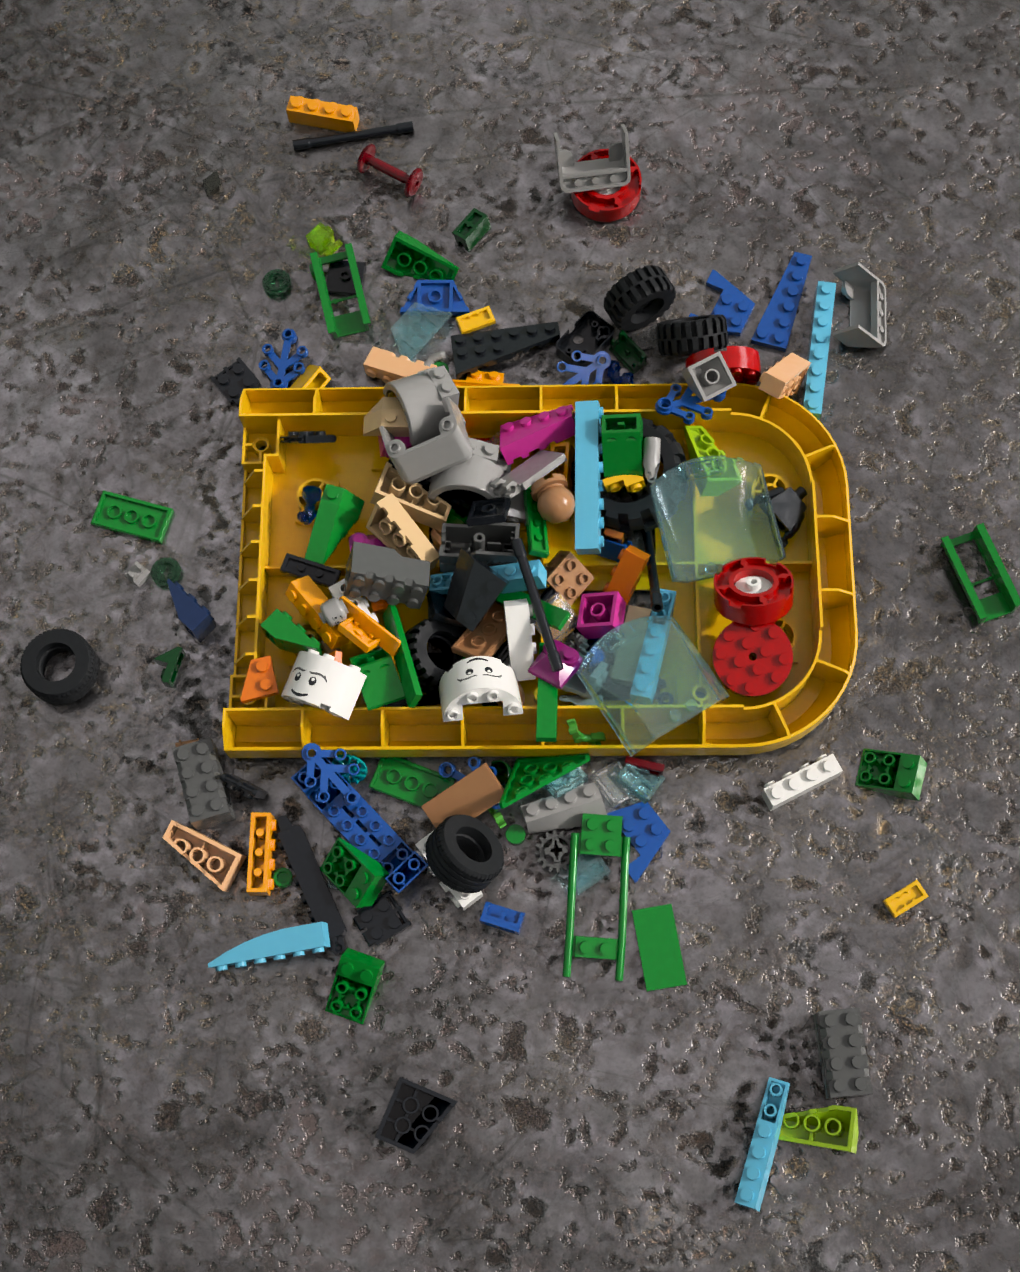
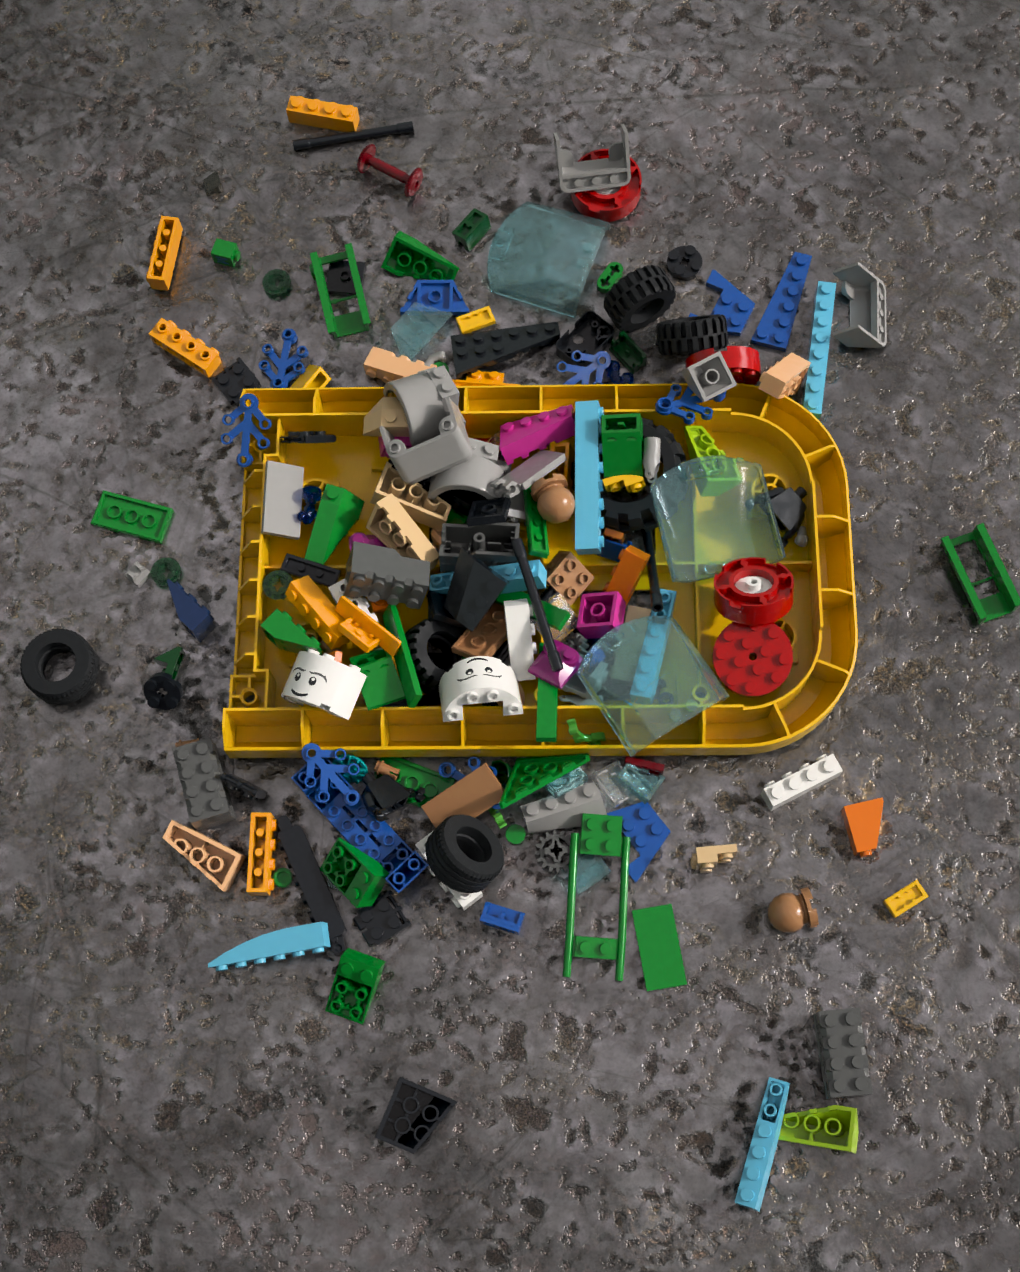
(158, 700): none -> black plate
(164, 253): none -> light orange brick
(185, 347): none -> light orange brick
(225, 252): none -> green brick
(247, 427): none -> blue plant
(259, 680): orange wing -> none
(273, 579): none -> clear green gear
(282, 500): none -> light grey tile
(322, 239): clear neon green brick -> none
(333, 611): light grey head -> none
(383, 768): none -> medium nougat pin
(386, 795): none -> black torso
(544, 256): none -> clear light blue windscreen
(606, 275): none -> green beam
(688, 254): none -> black plate
(707, 857): none -> tan plate
(791, 911): none -> medium nougat tile
(801, 539): none -> light grey arm
(863, 825): none -> orange slope
(892, 773): green slope -> none

